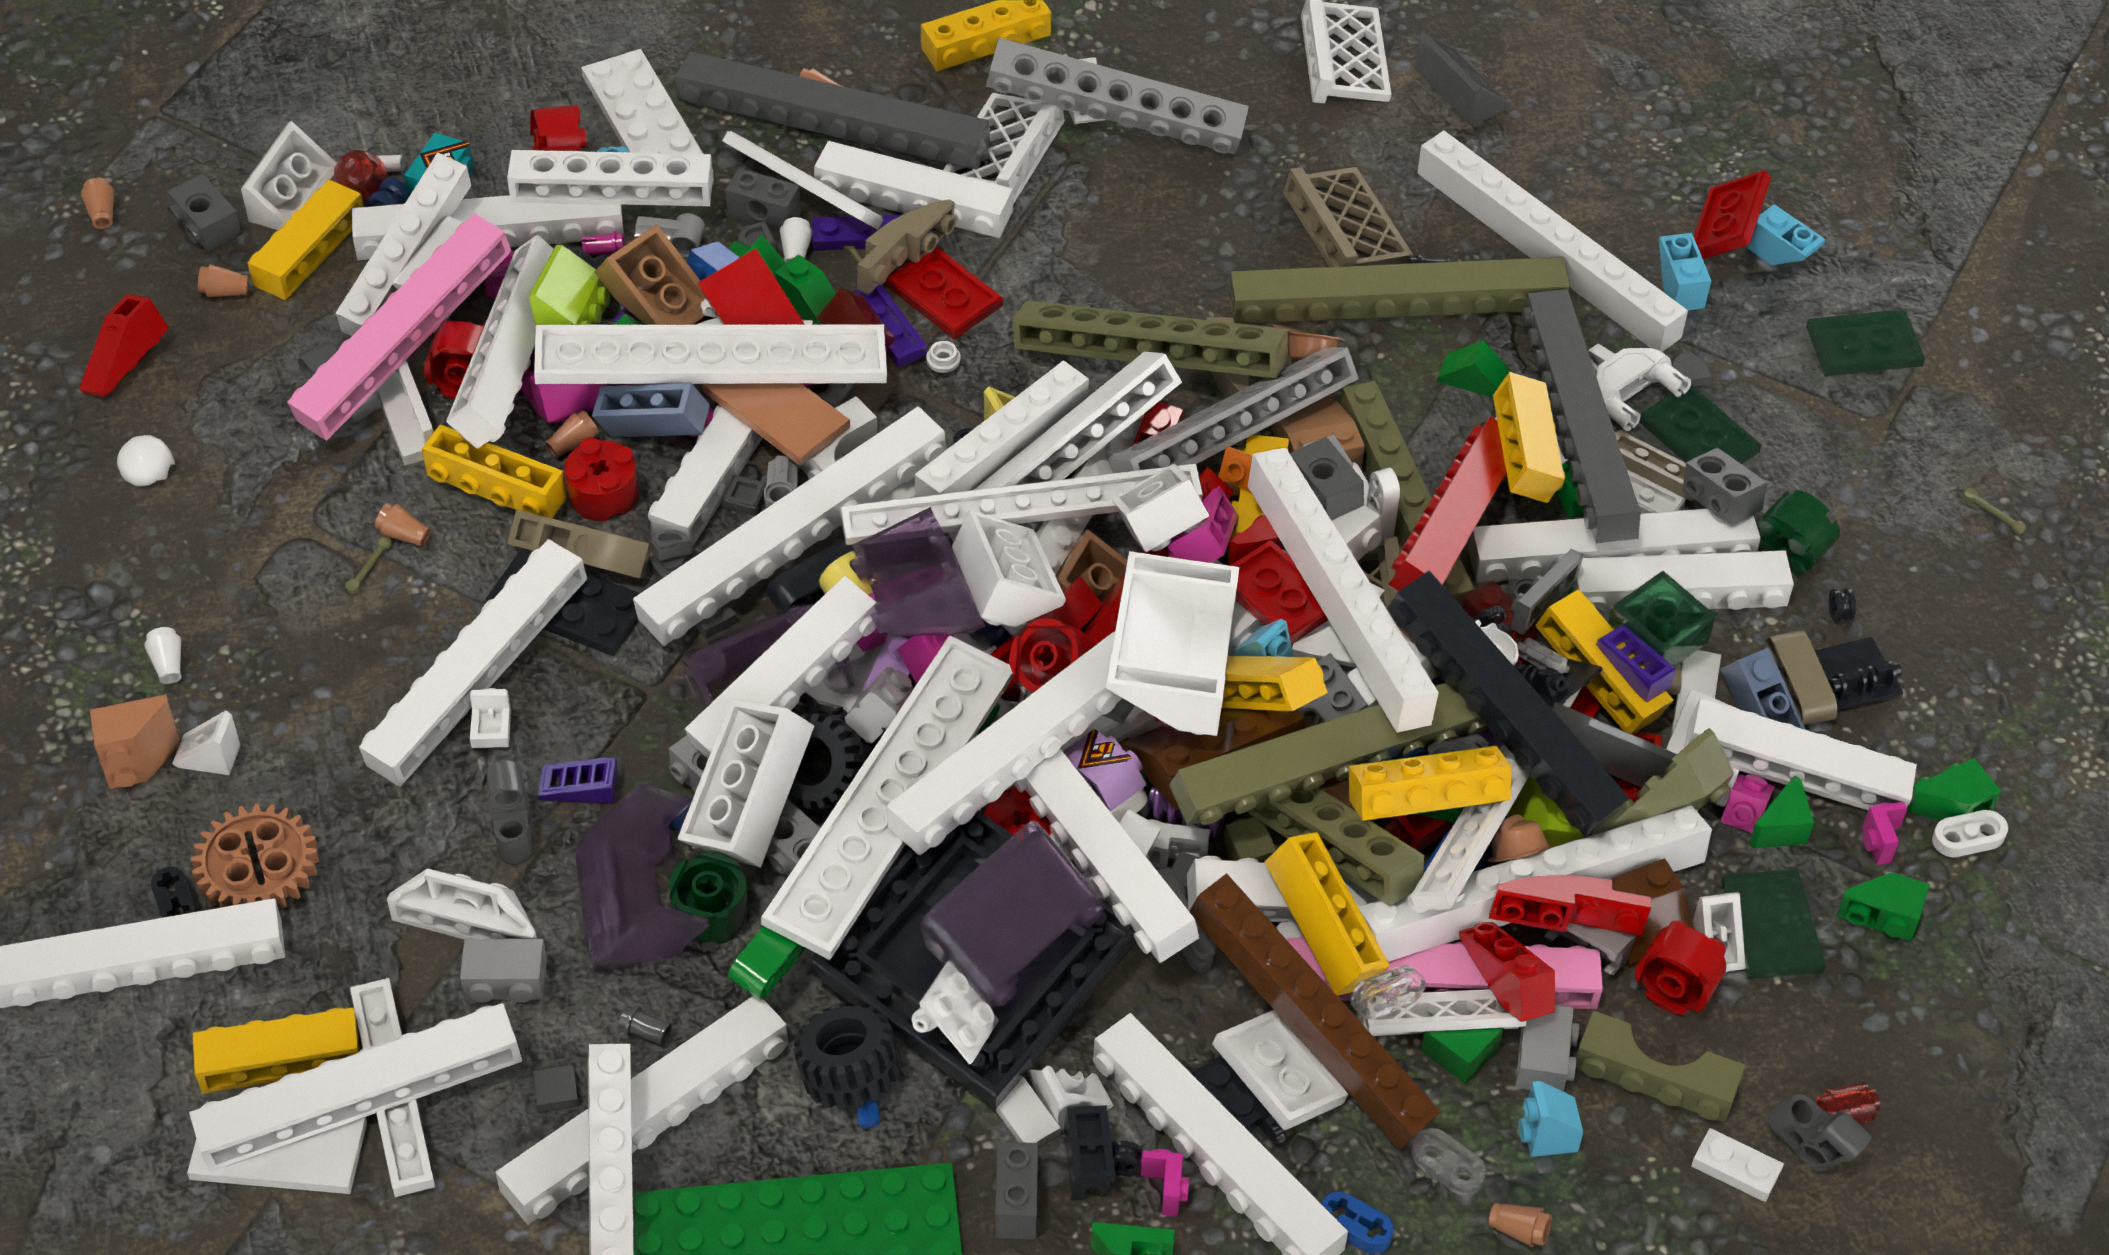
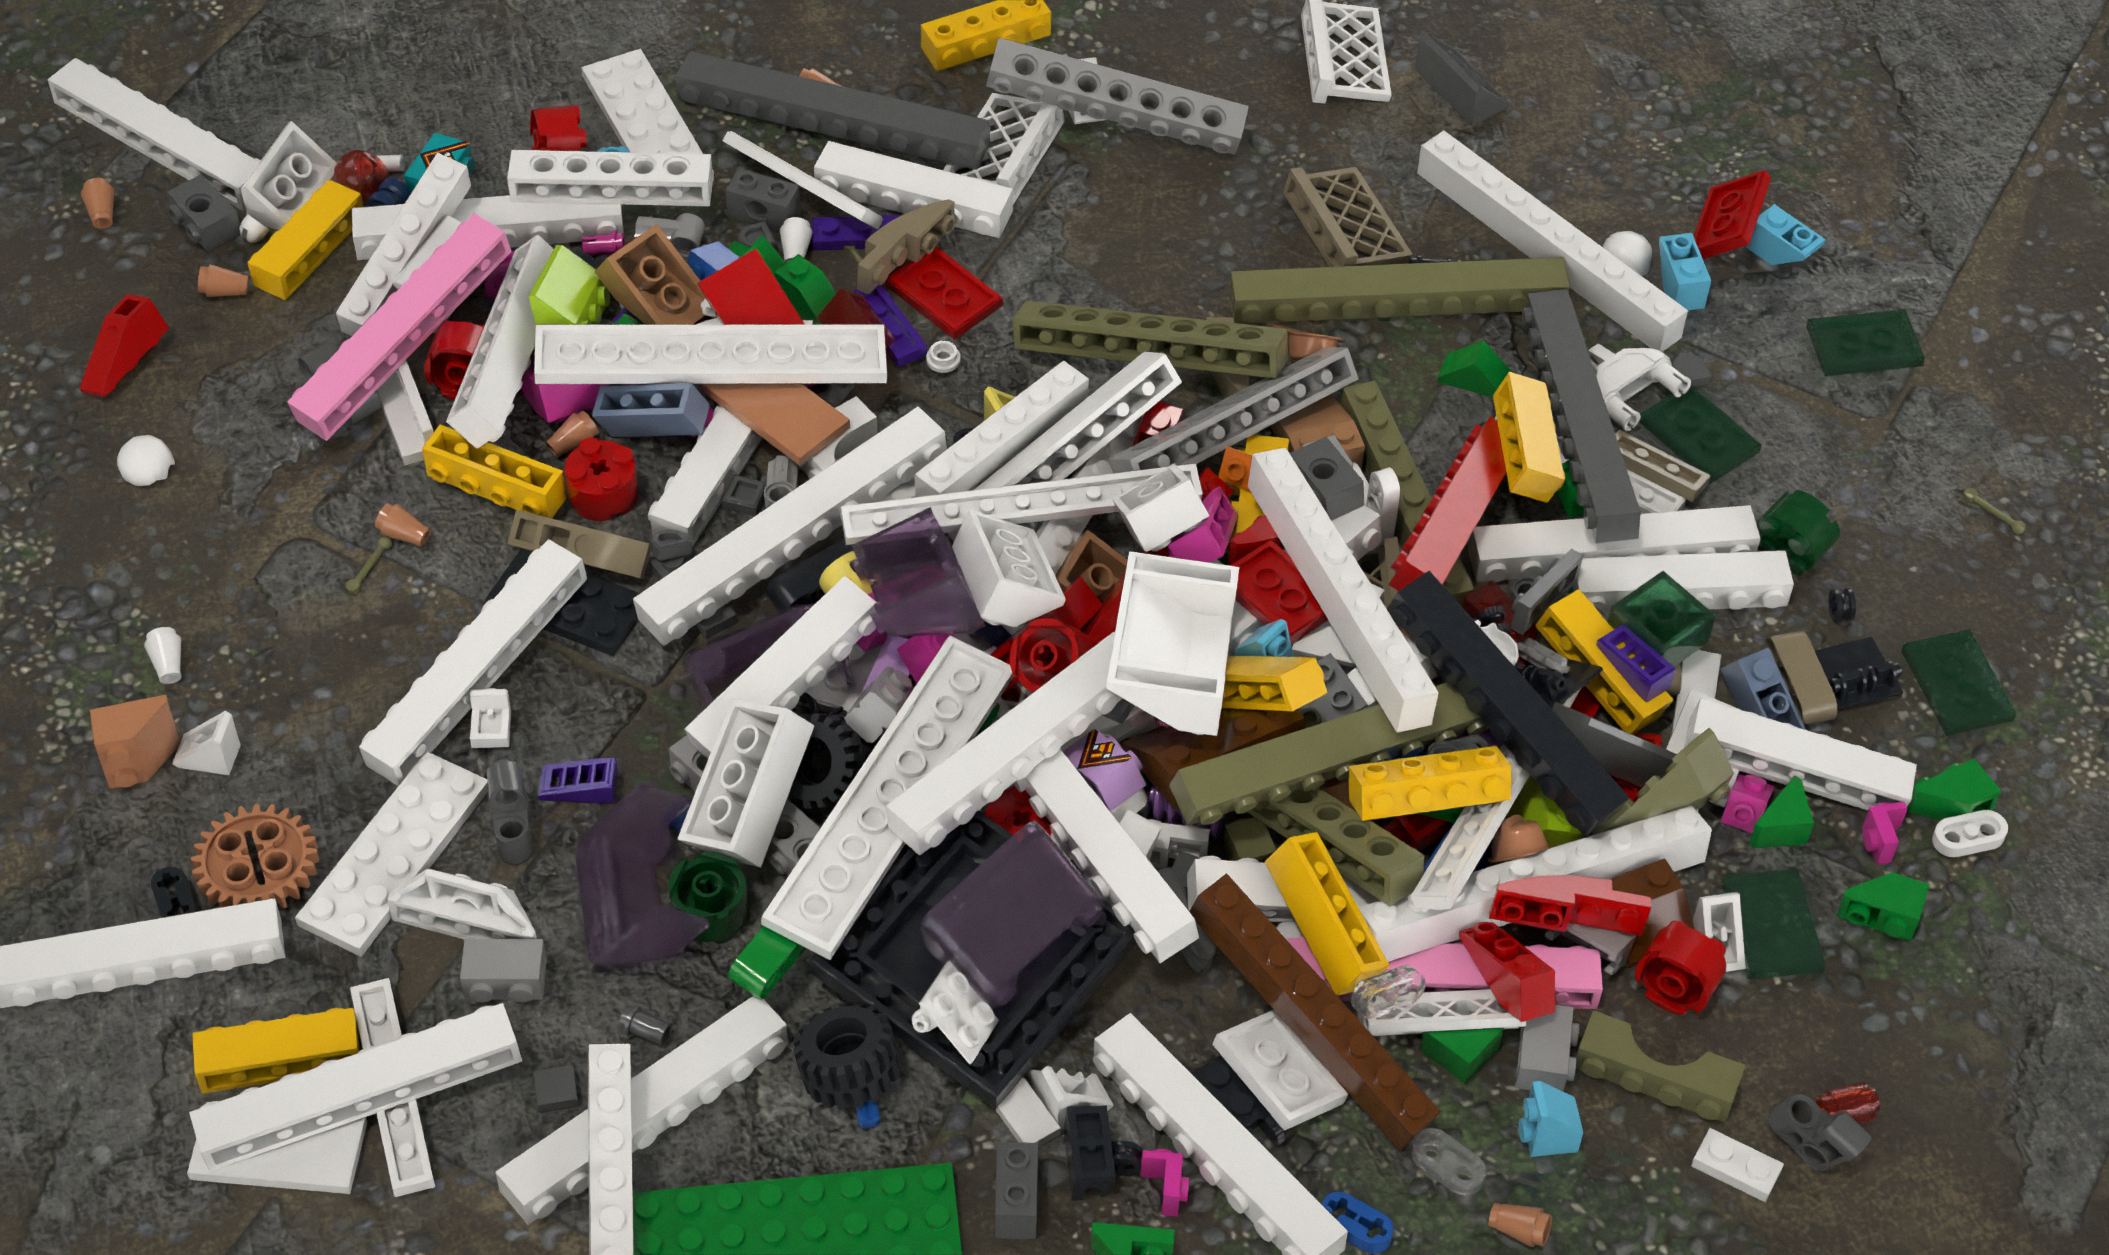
(152, 129): none -> white brick
(252, 229): none -> white hinge
(391, 850): none -> white plate
(1631, 250): none -> white hair
(1724, 486): dark grey brick -> none
(1958, 682): none -> clear green tile

